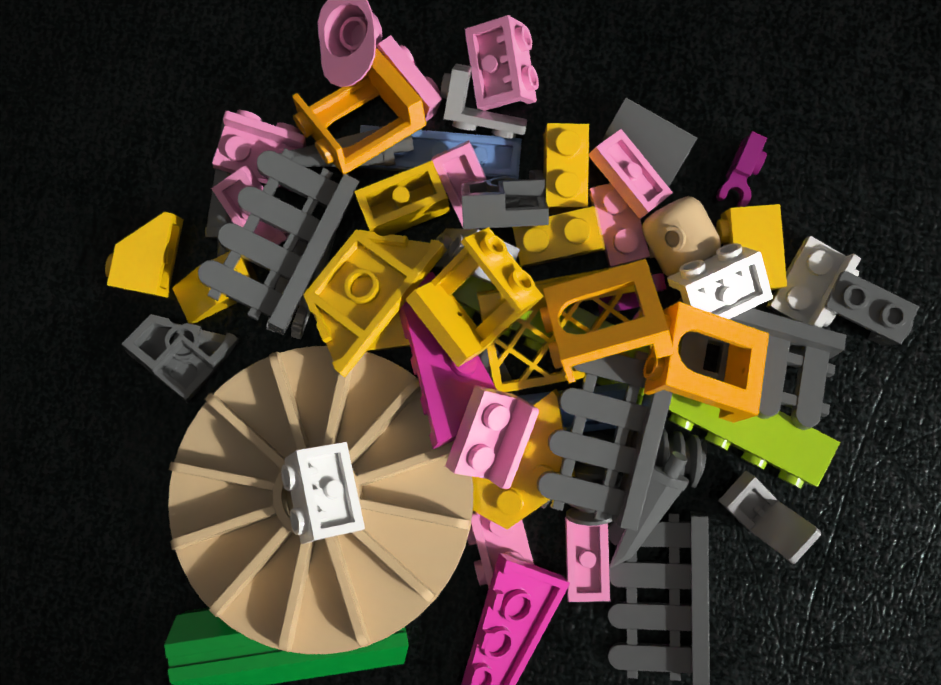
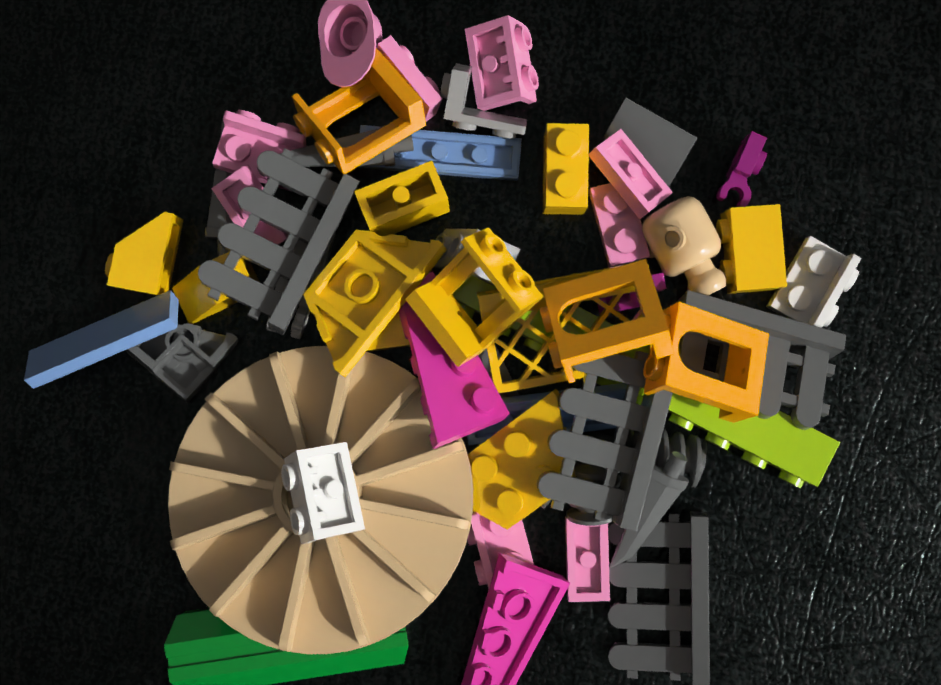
(102, 339): none -> medium blue tile
(458, 167): bright pink plate -> none
(492, 436): bright pink bracket -> none
(505, 202): dark grey slope -> none
(565, 237): yellow brick -> none
(725, 282): white bracket -> none
(769, 518): light grey bracket -> none
(873, 308): dark grey bracket -> none

